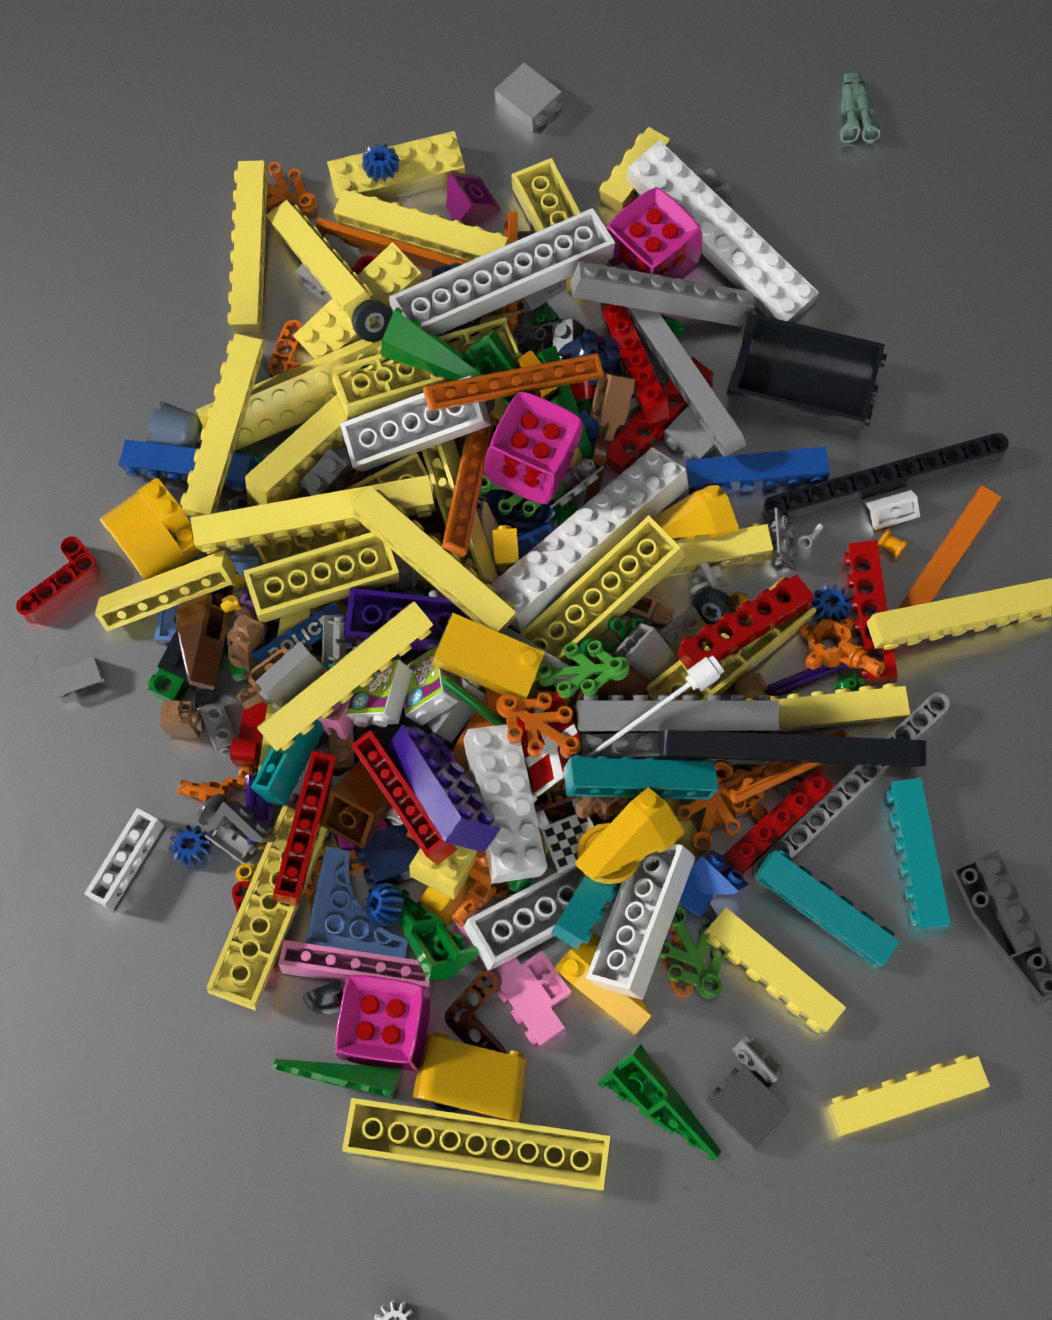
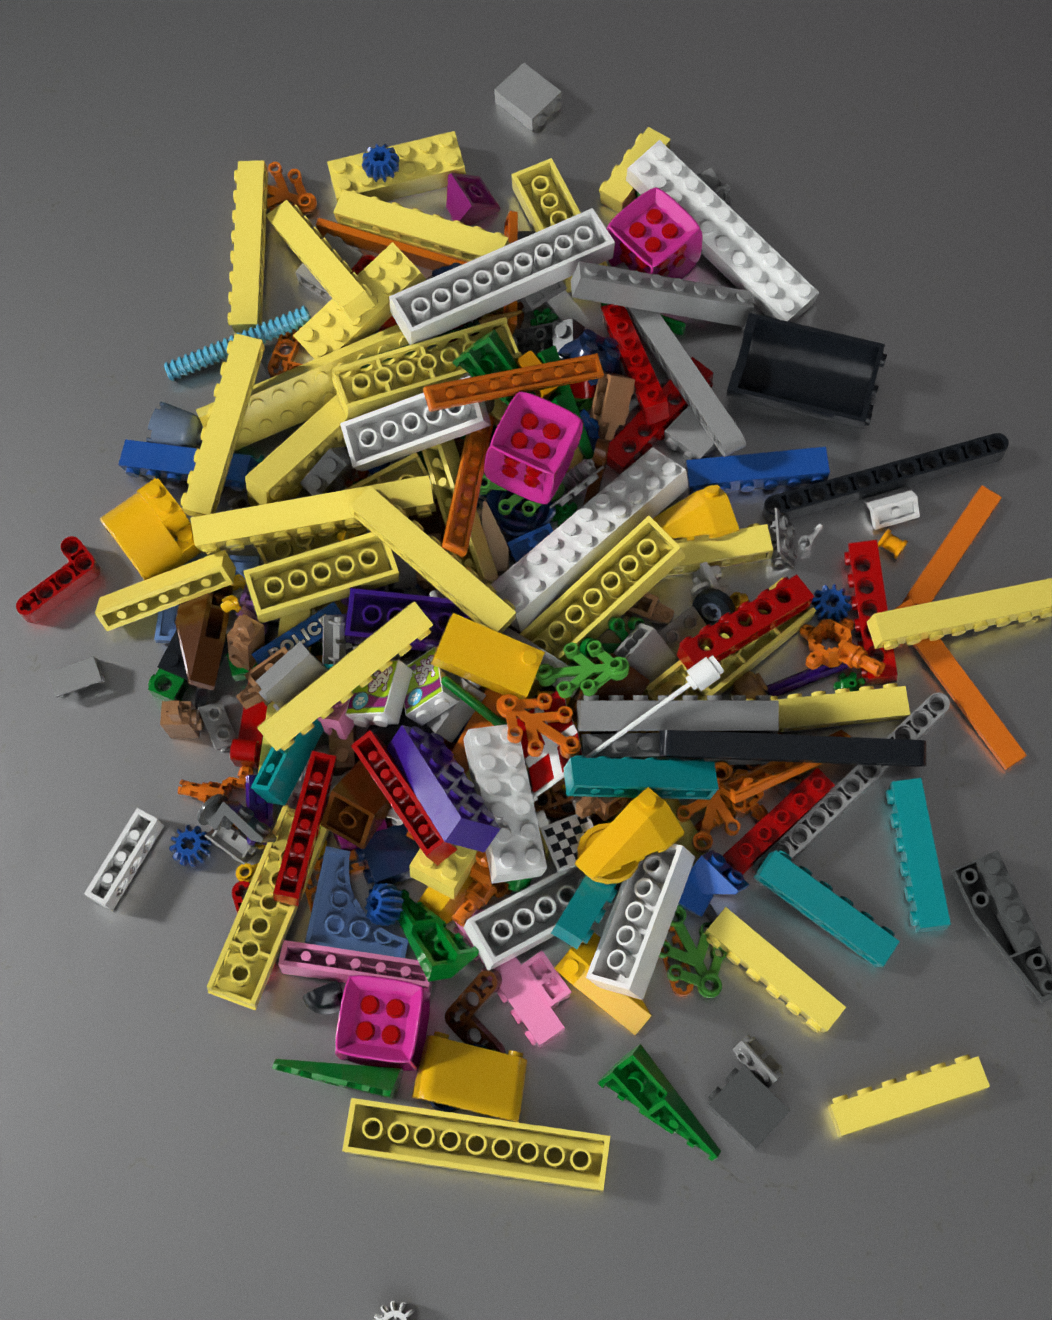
(216, 352): none -> medium azure piece
(363, 326): black bush -> none
(414, 347): green wedge -> none
(505, 546): yellow slope -> none
(857, 104): sand green piece -> none
(969, 700): none -> orange tile

